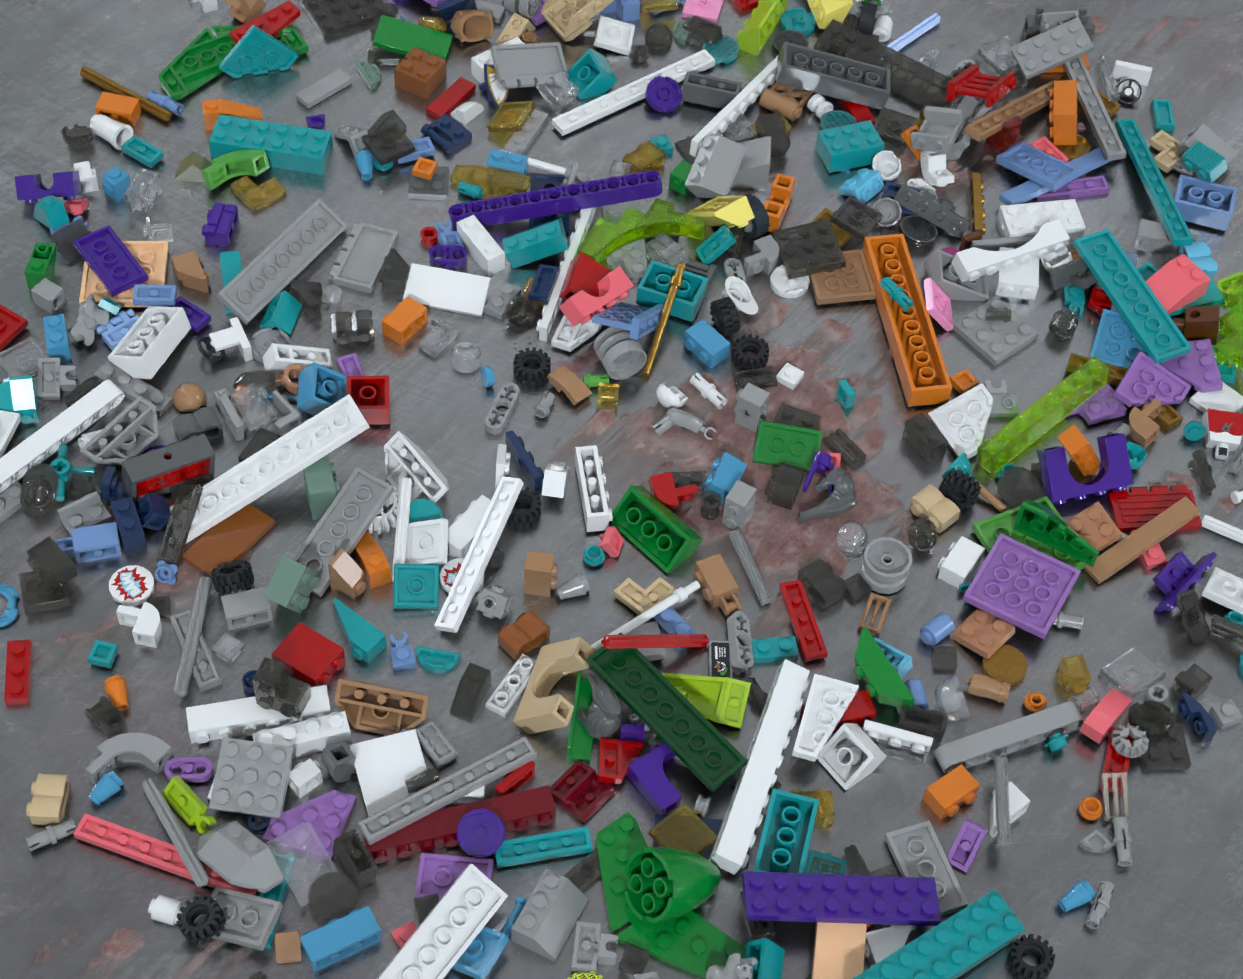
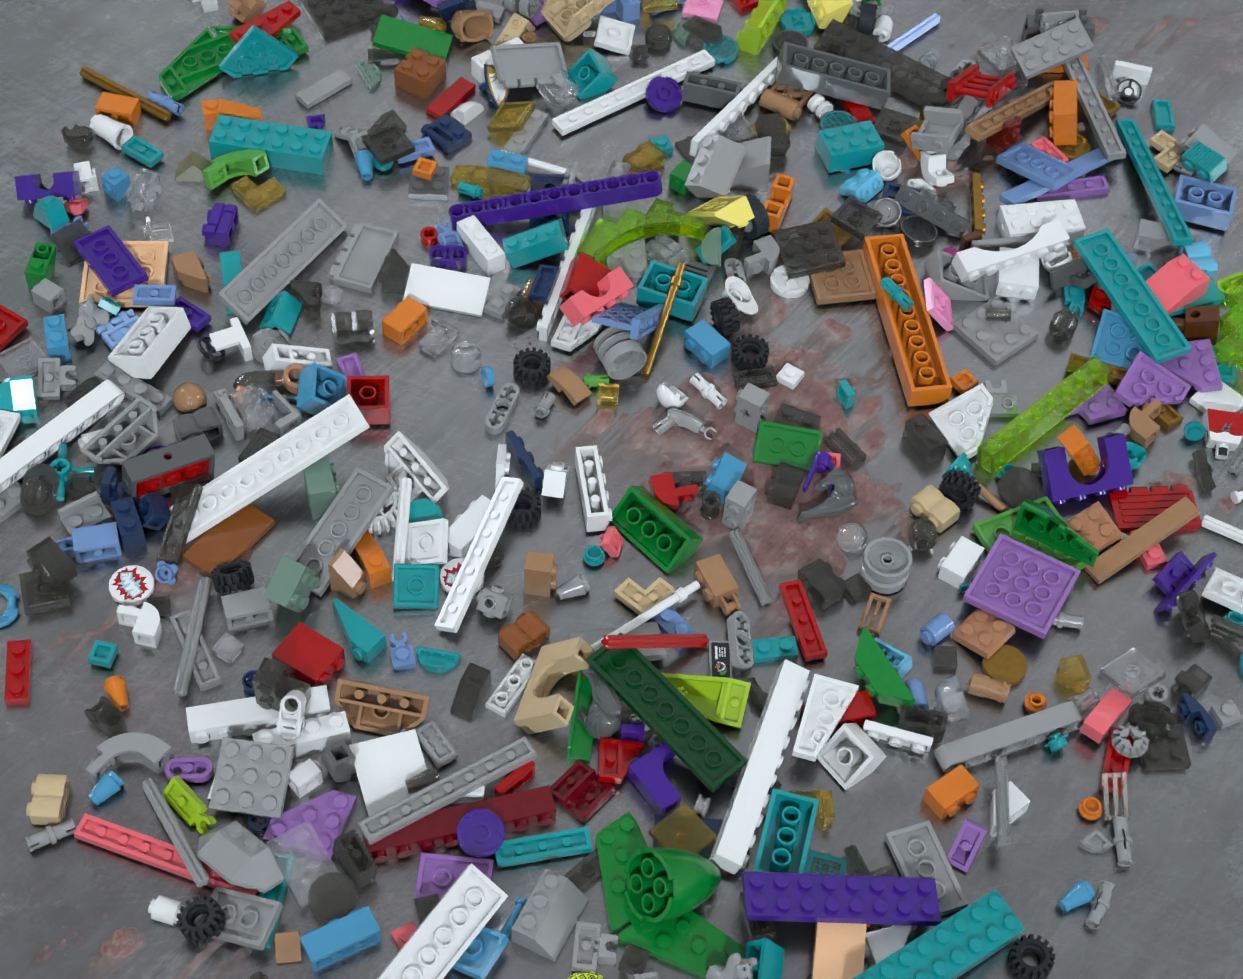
(290, 718): none -> white piece
(712, 247): none -> sand green tile

